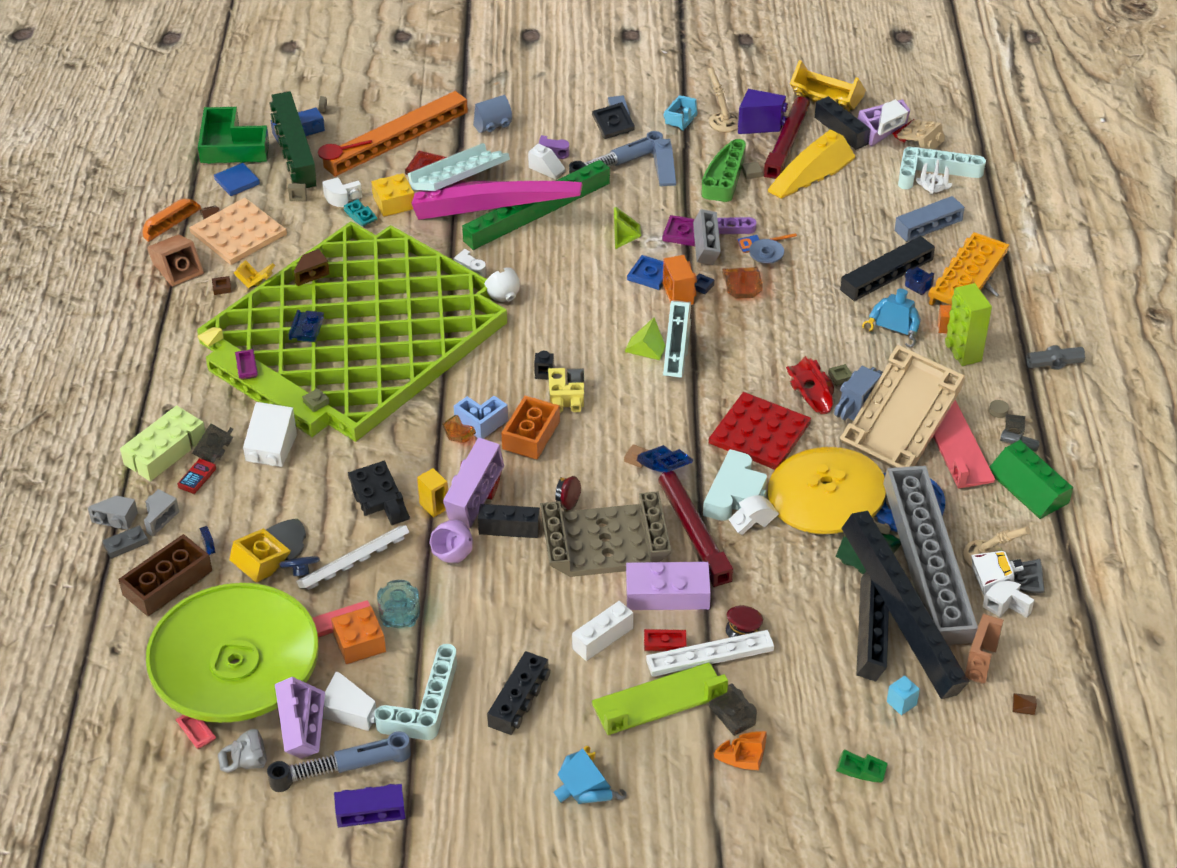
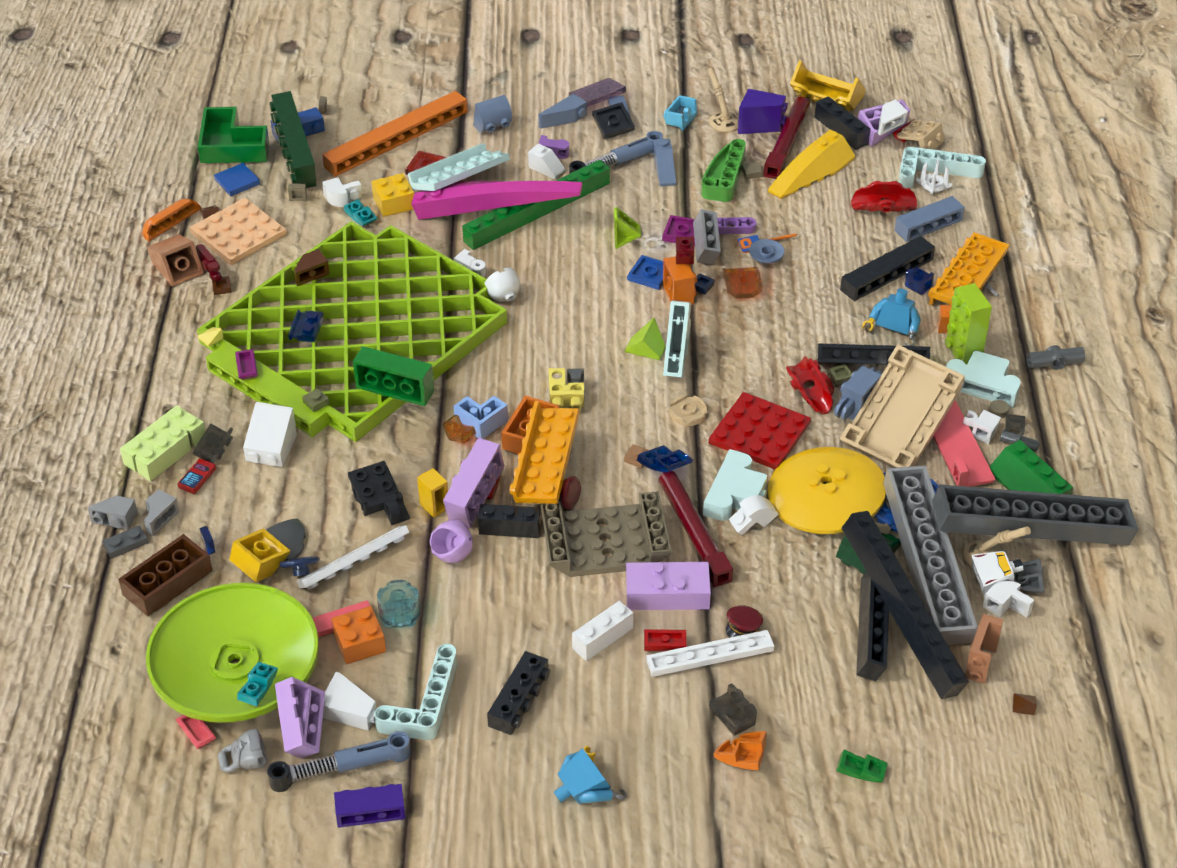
(208, 262): none -> dark red hinge
(250, 276): yellow bracket -> none
(258, 683): none -> teal slope
(334, 151): red piece -> none
(393, 376): none -> green brick
(543, 360): black brick -> none
(544, 455): none -> light orange bracket
(566, 111): none -> sand blue slope
(599, 91): none -> clear purple tile
(659, 698): lime bracket -> none
(684, 250): none -> dark red brick
(688, 410): none -> tan tile
(861, 353): none -> black brick
(896, 195): none -> red piece
(903, 695): medium azure brick -> none
(984, 426): none -> white brick
(987, 377): none -> light aqua brick
(1046, 514): none -> dark grey brick

